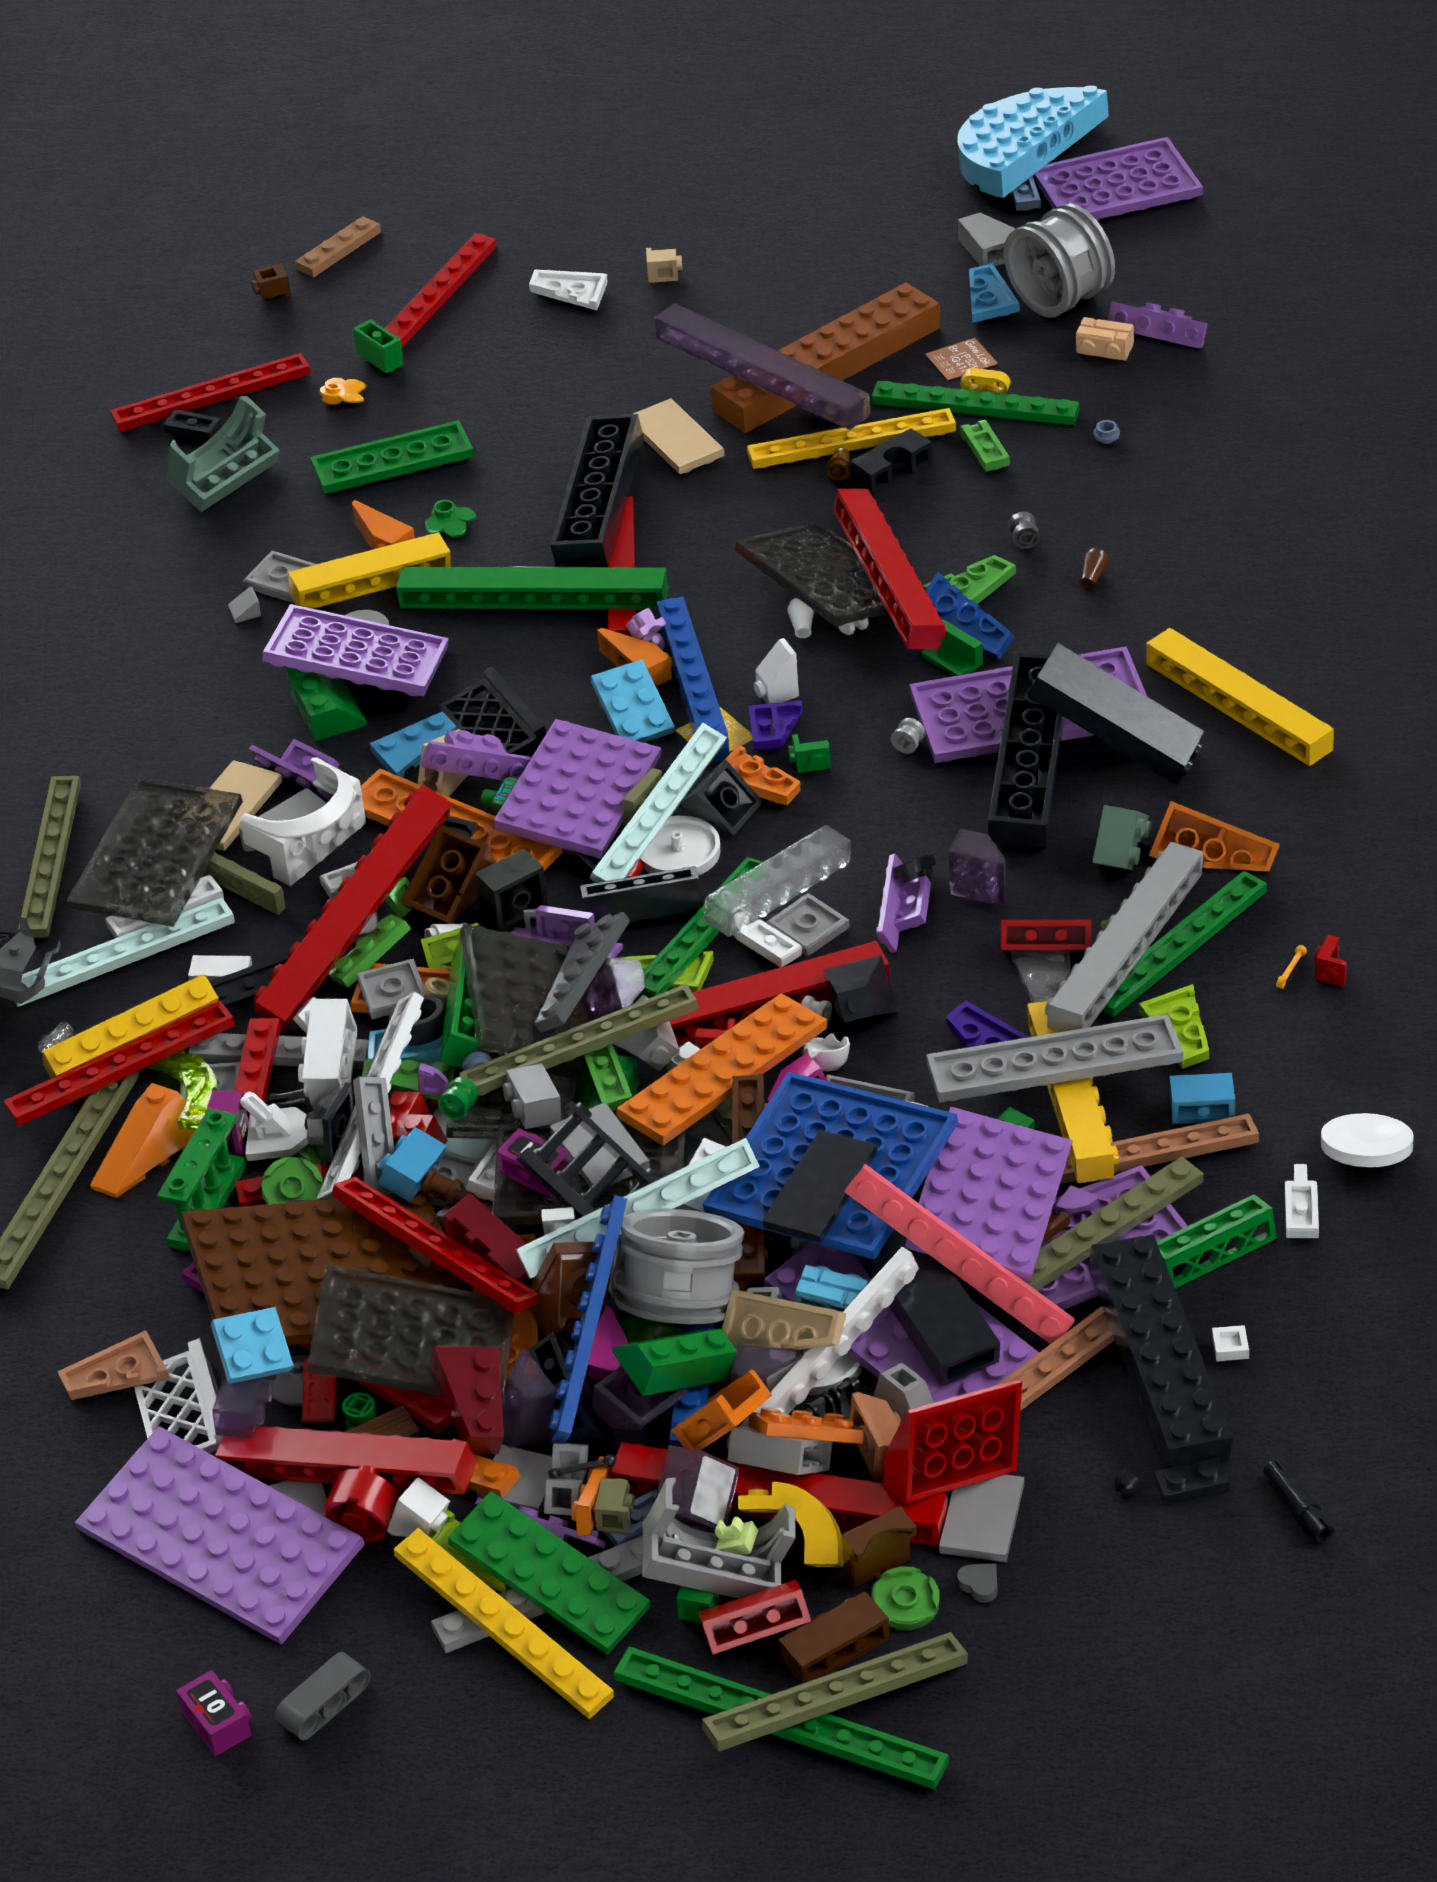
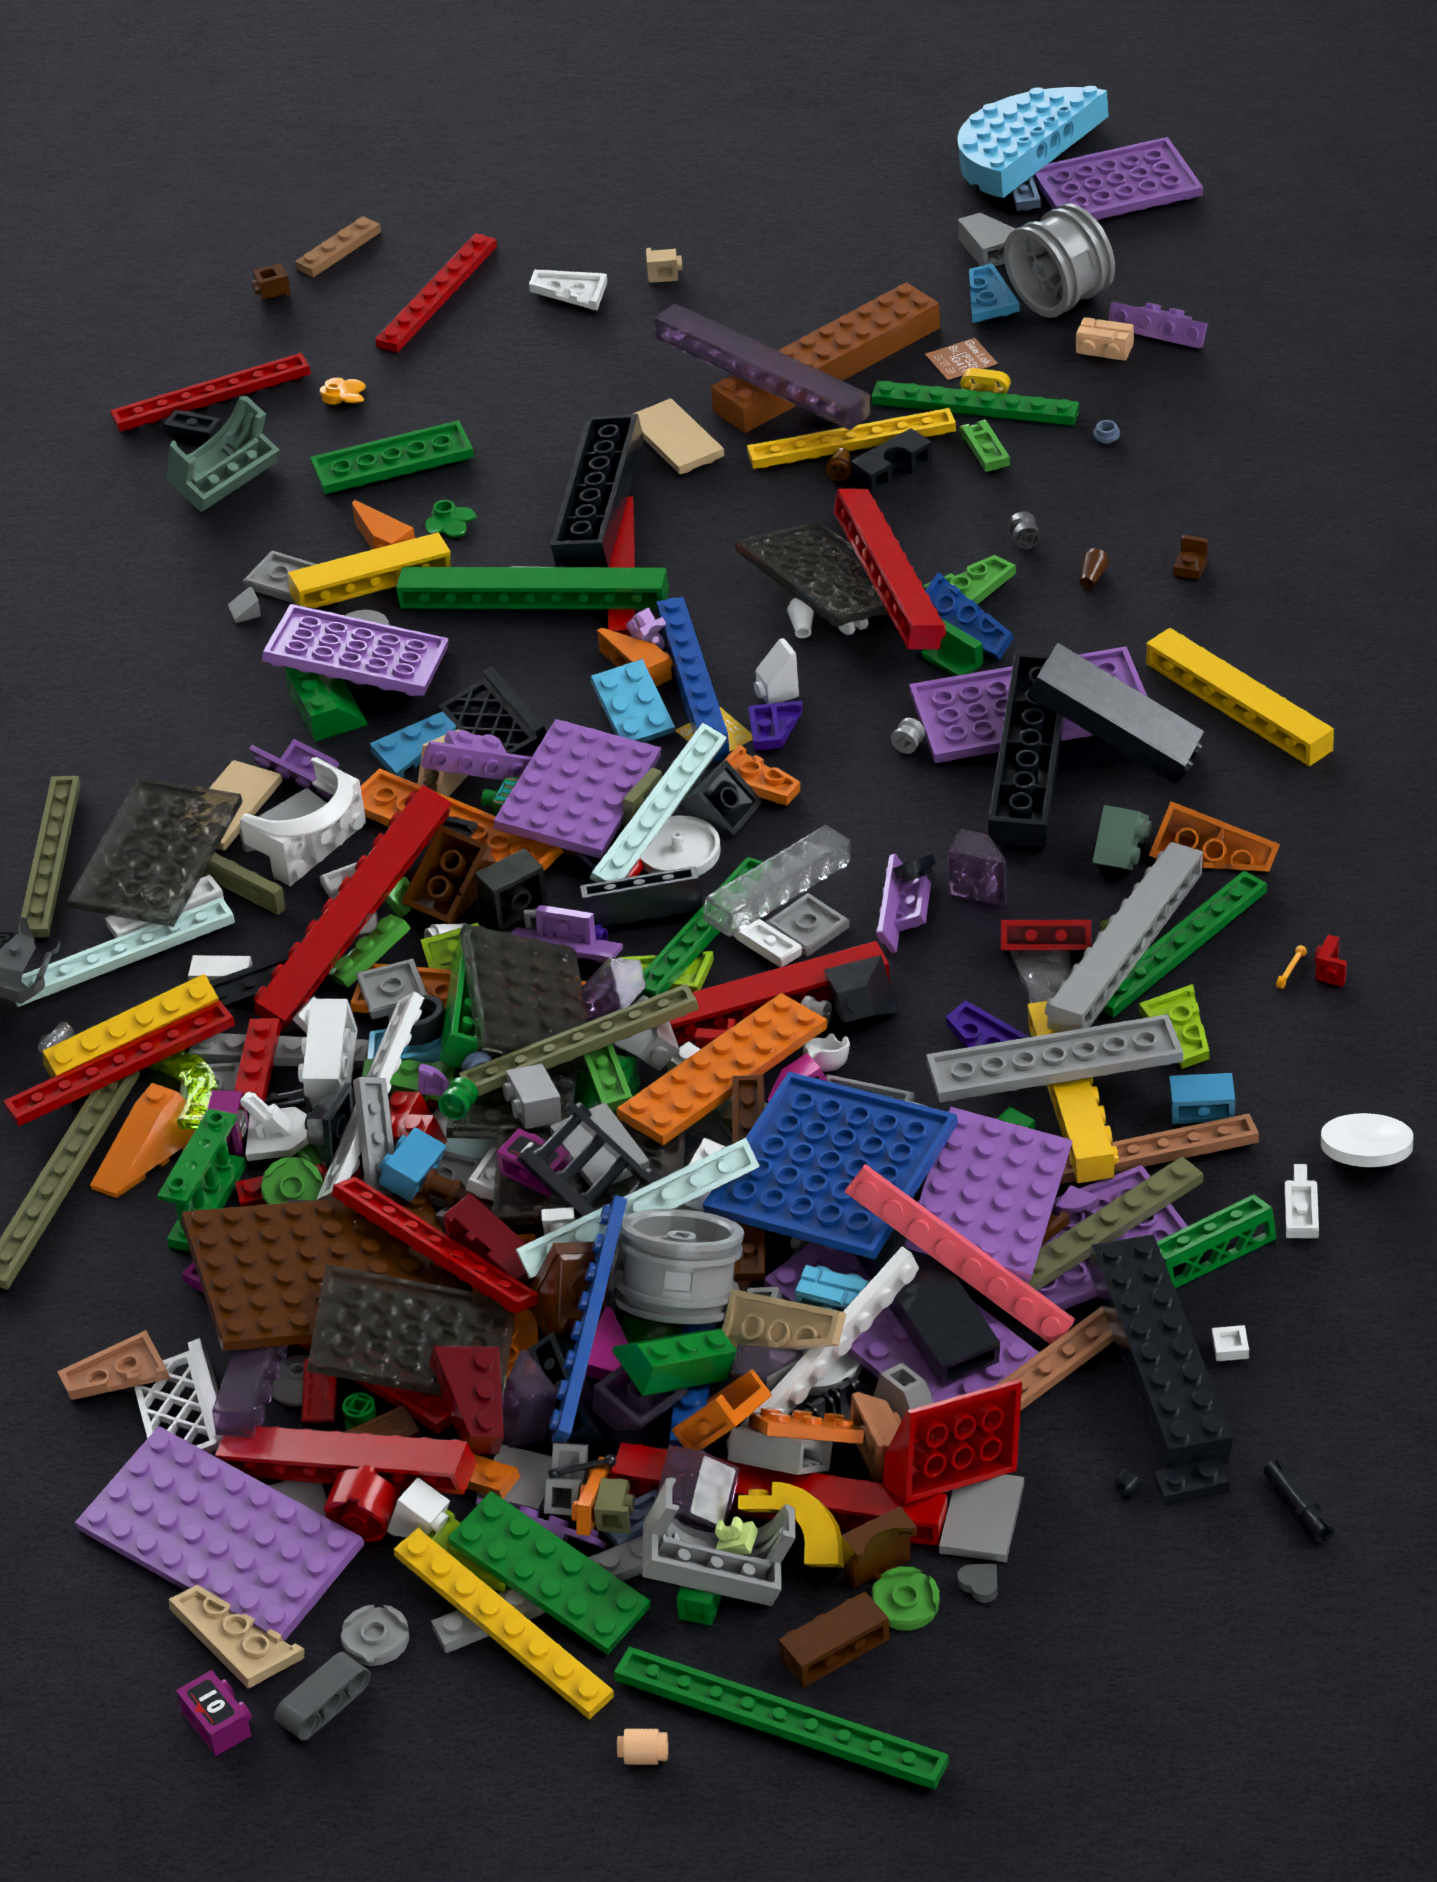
(233, 1637): none -> tan wing
(252, 1345): medium azure plate -> none
(375, 1635): none -> light grey tile
(378, 346): green brick -> none
(437, 987): tan tile -> none
(579, 968): dark grey wing -> none
(643, 1746): none -> light nougat brick
(754, 1616): red brick -> none
(809, 756): green bracket -> none
(817, 1186): black tile -> none
(834, 1691): olive plate -> none
(1192, 557): none -> reddish brown bracket

